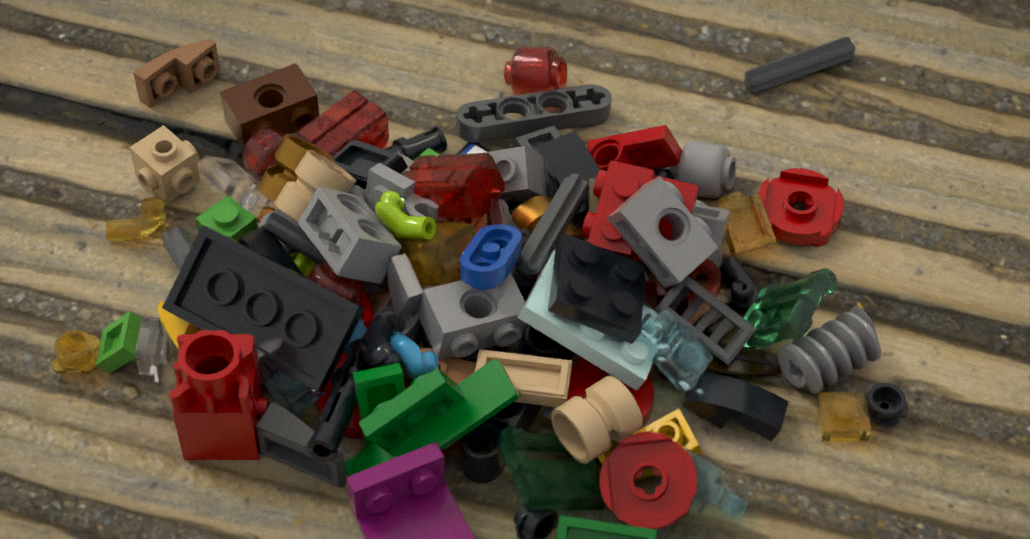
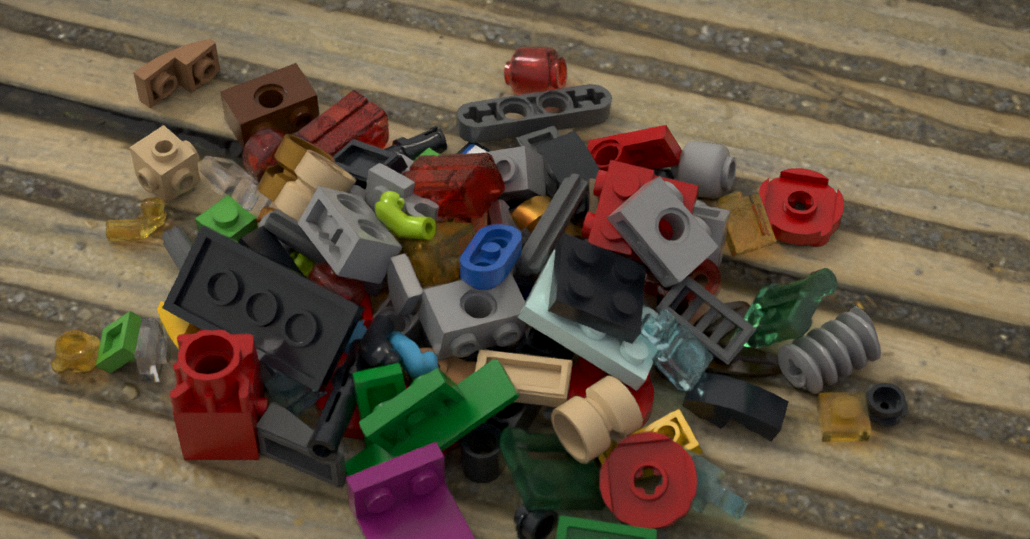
(743, 286): black arm -> none
(799, 64): dark grey axle -> none

